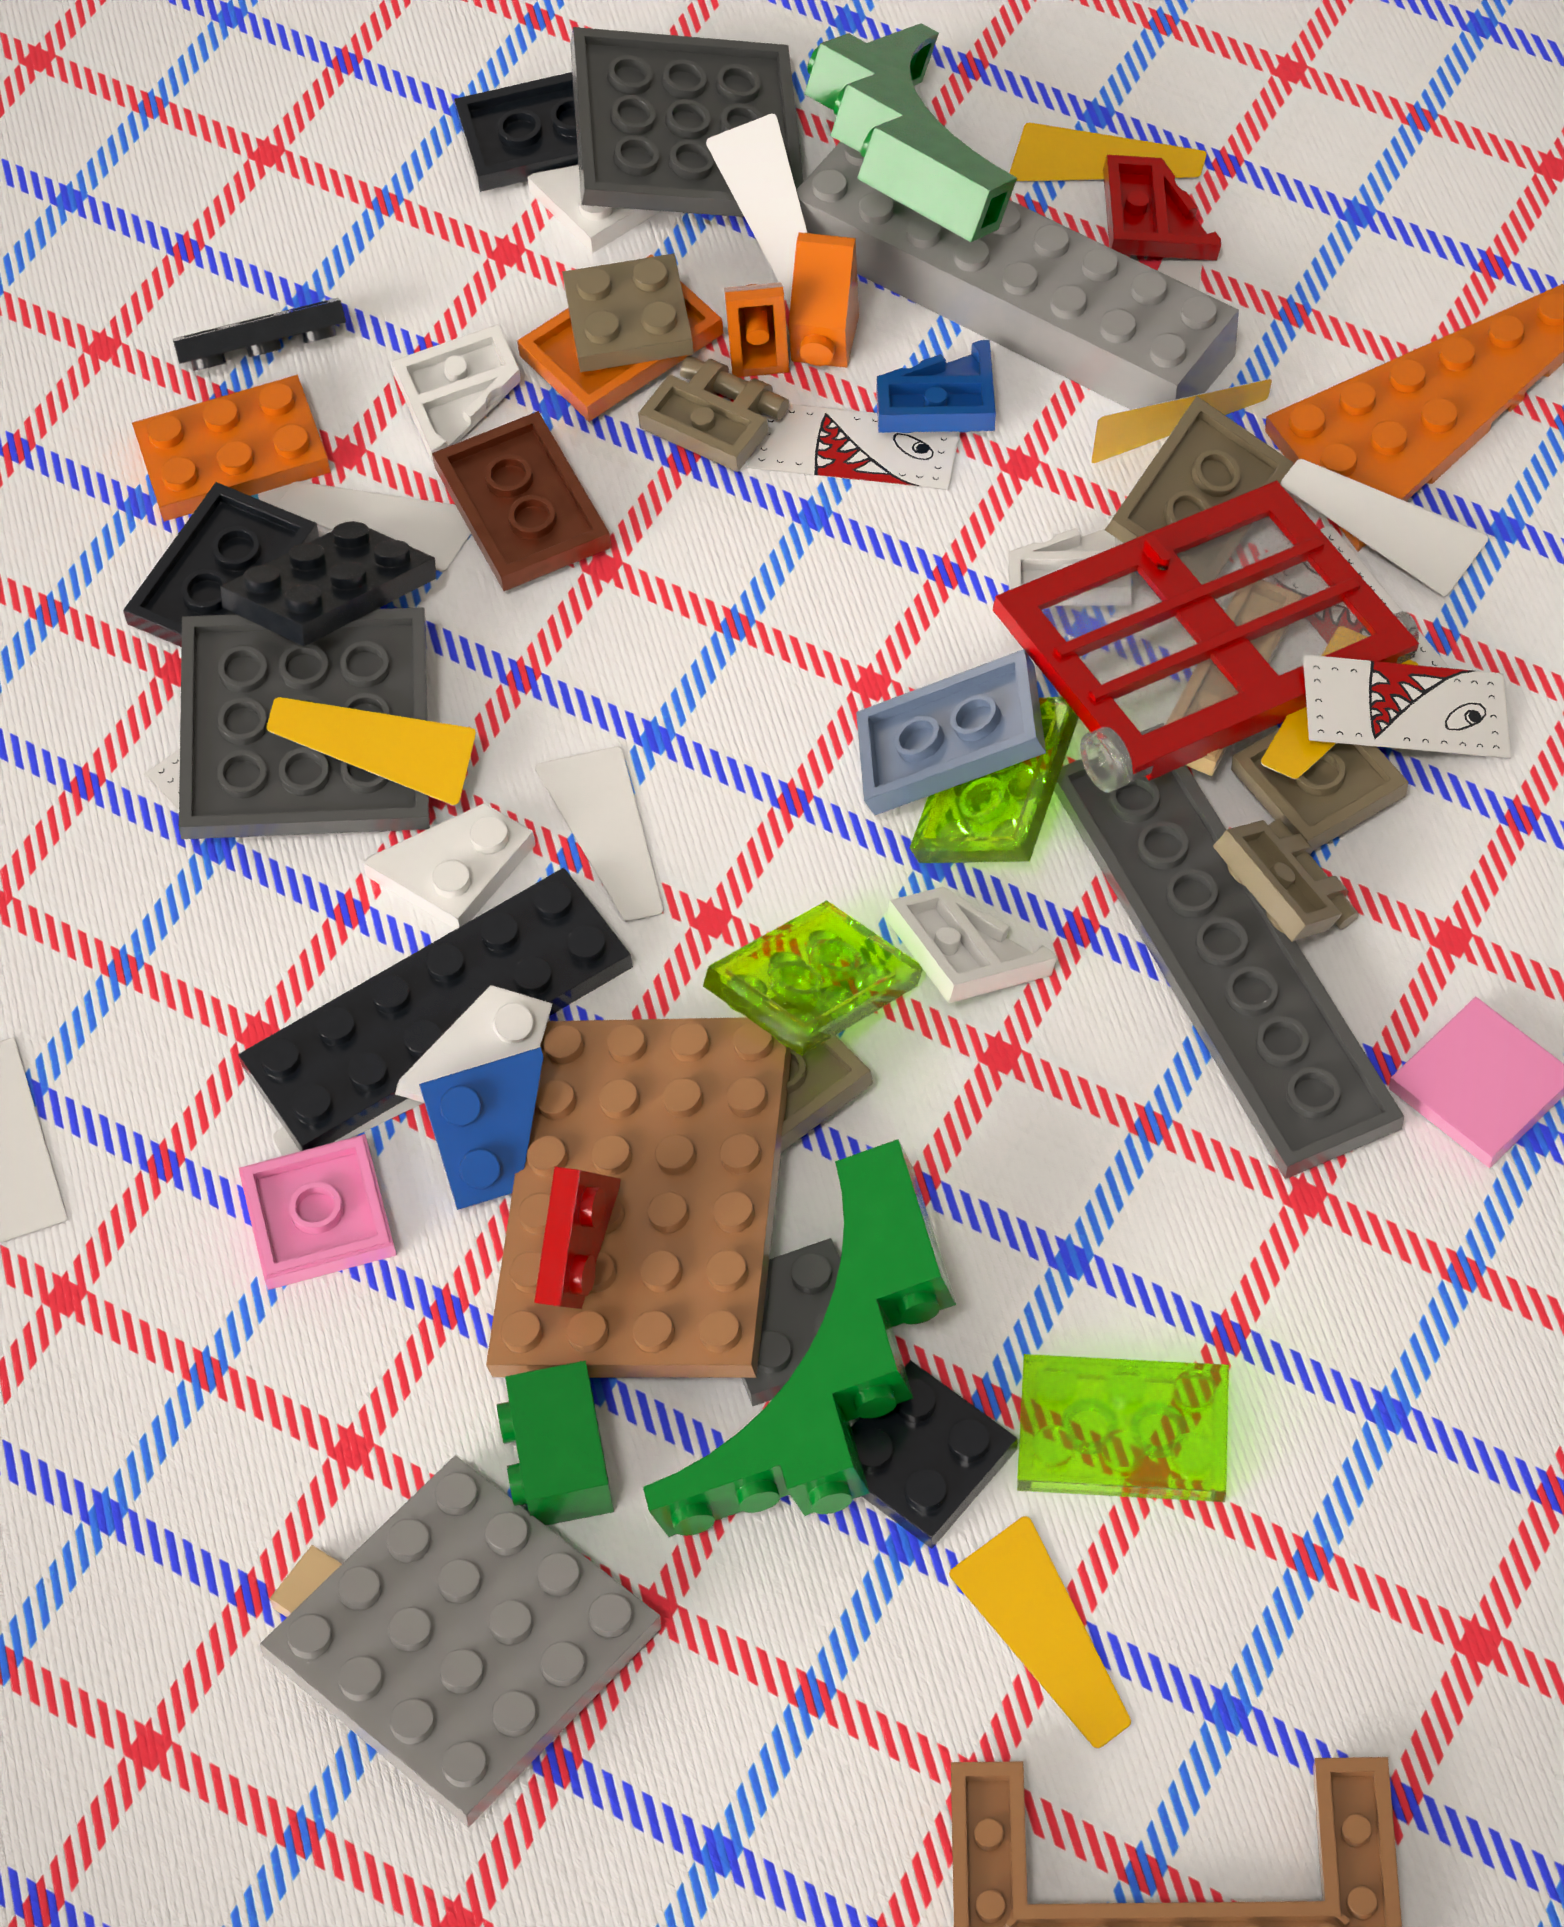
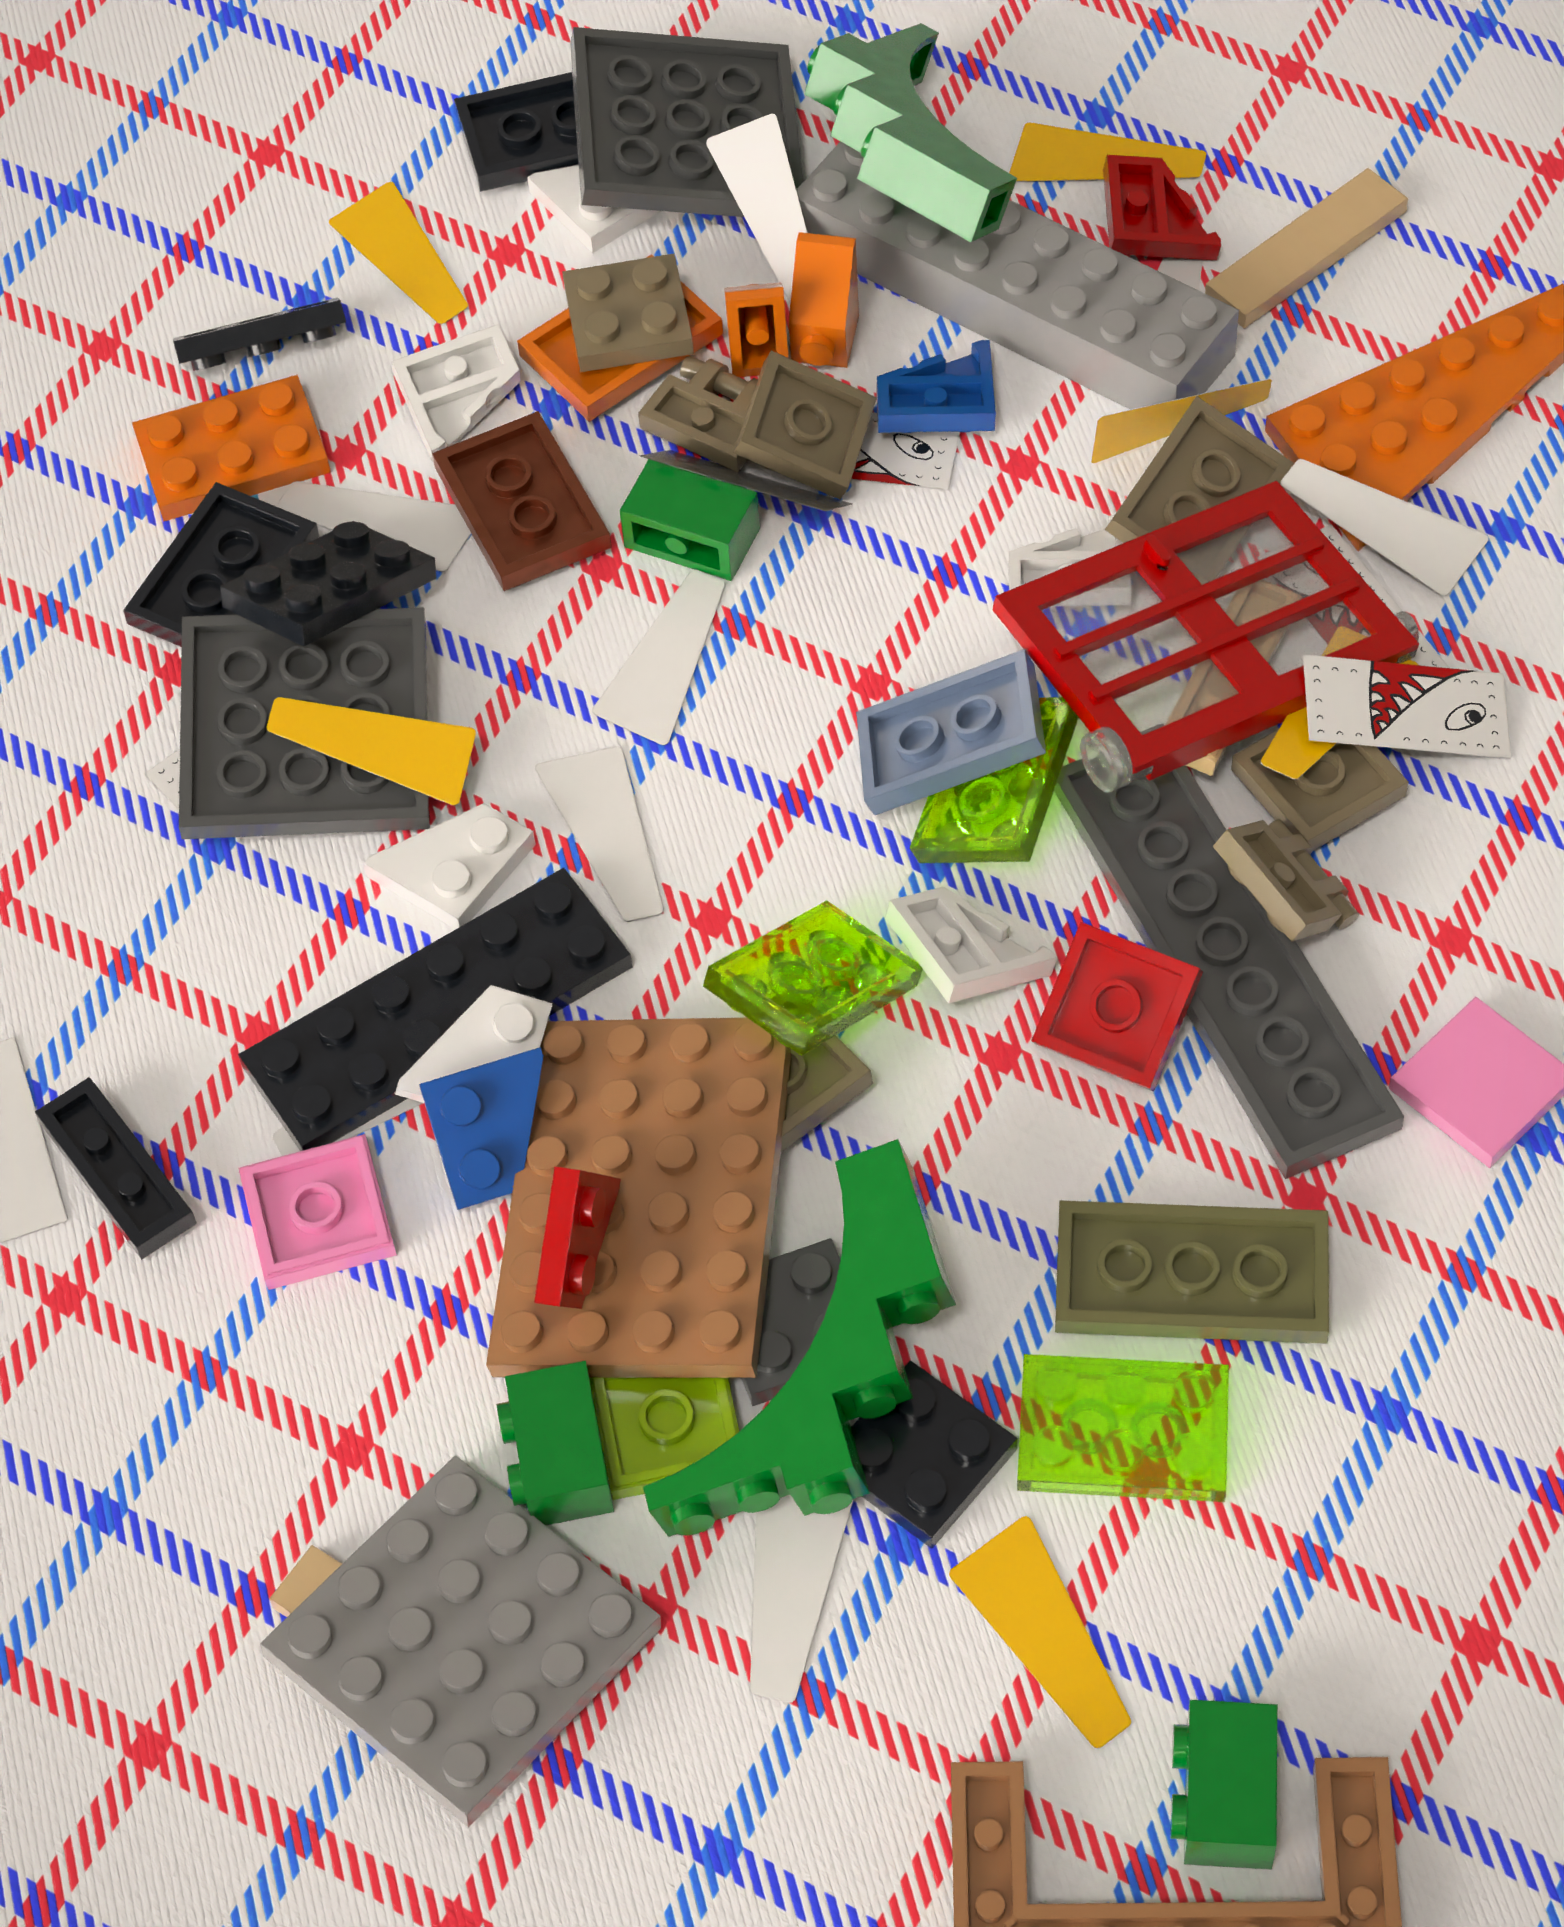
(115, 1168): none -> black plate
(396, 244): none -> yellow sticker
(658, 672): none -> white sticker
(659, 1426): none -> lime tile
(690, 519): none -> green brick
(747, 480): none -> dark grey sticker
(789, 1589): none -> white sticker
(805, 425): none -> dark tan plate
(1117, 1006): none -> red plate
(1193, 1272): none -> olive plate
(1229, 1784): none -> green brick
(1308, 246): none -> tan tile

